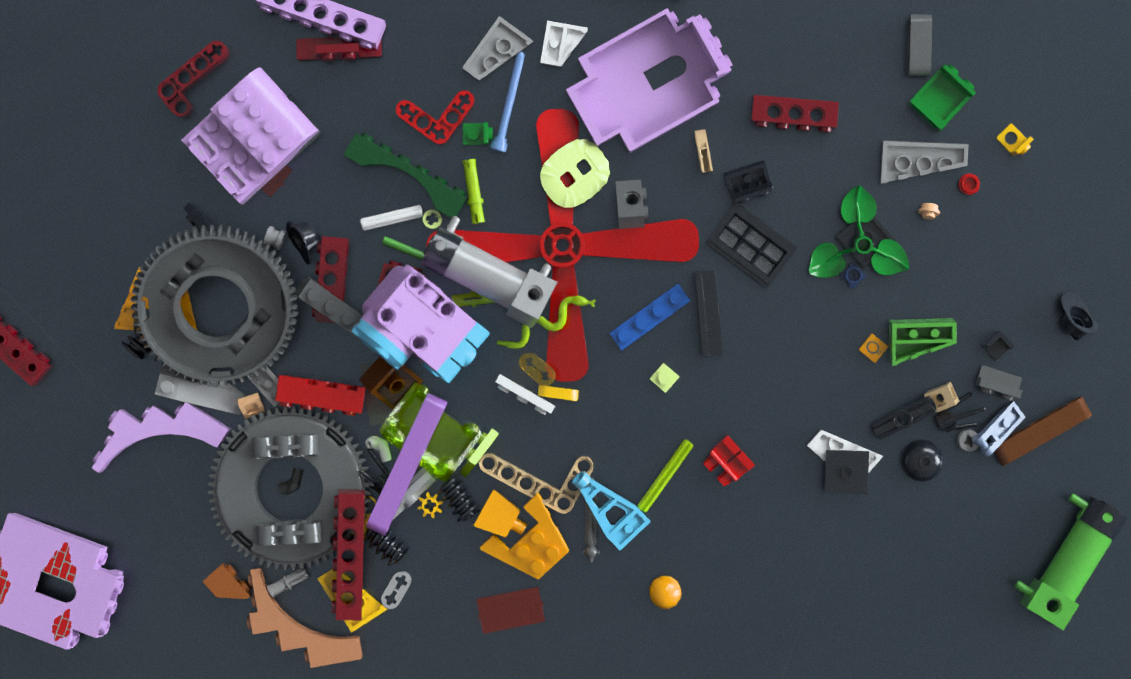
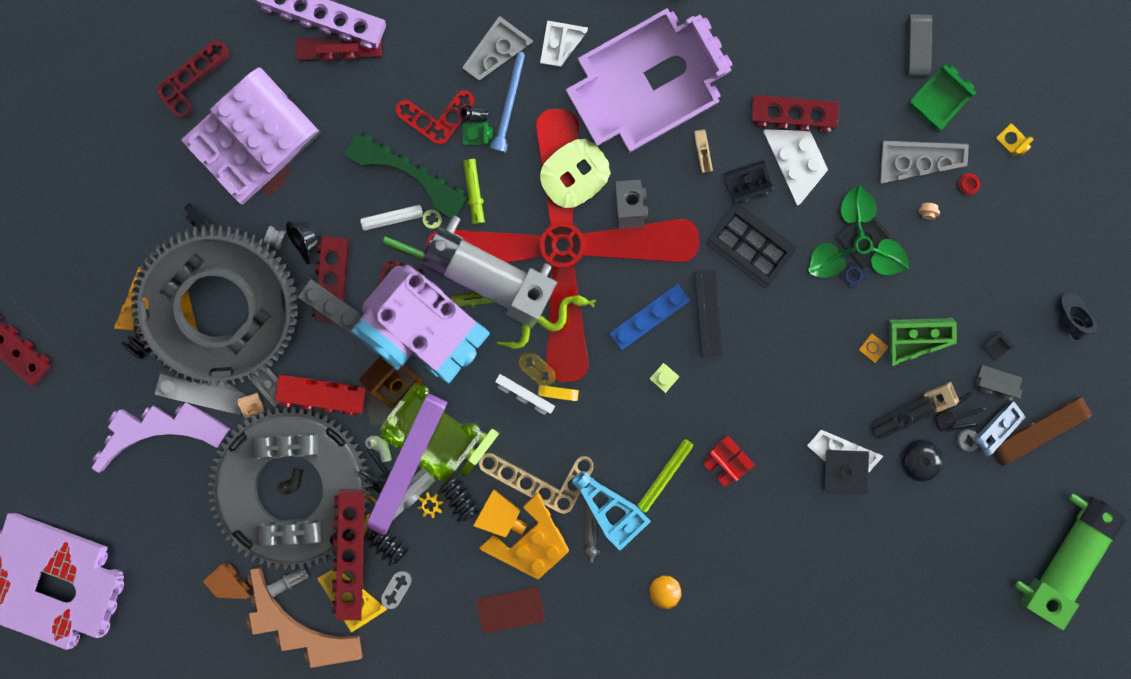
(470, 113): none -> black pin
(797, 159): none -> white wing

